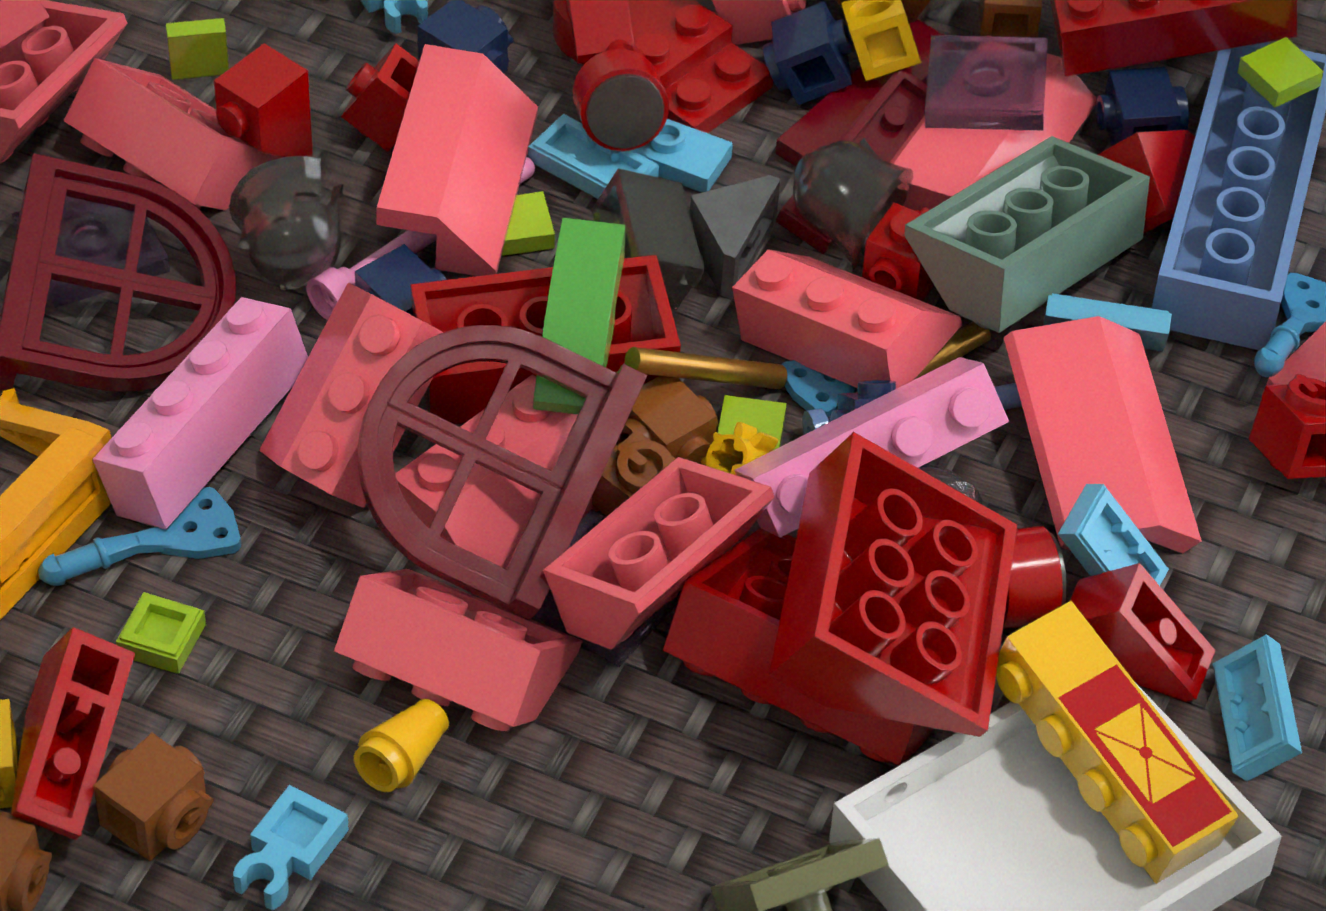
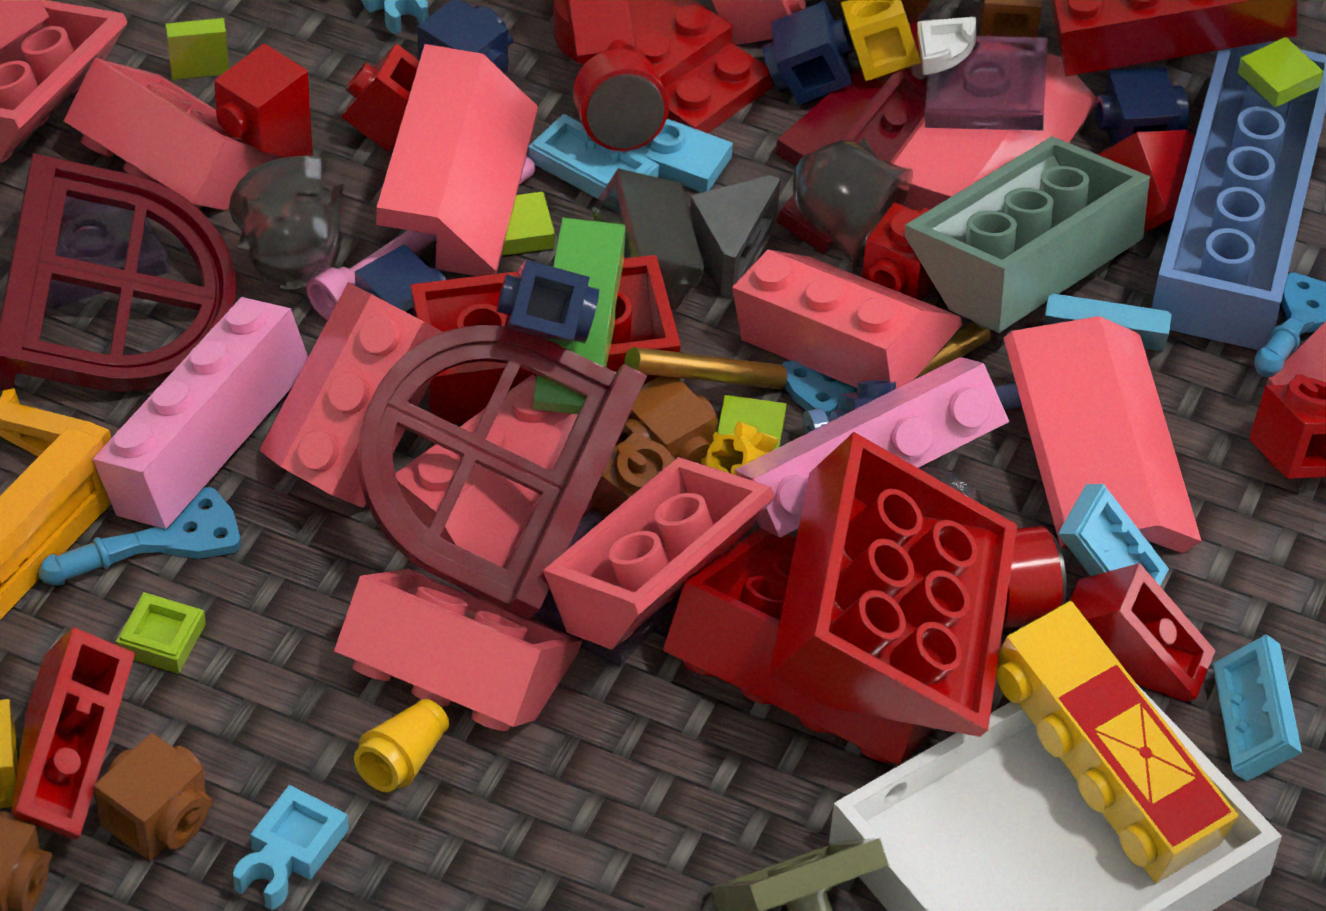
(549, 303): none -> dark blue brick
(945, 42): none -> white tile

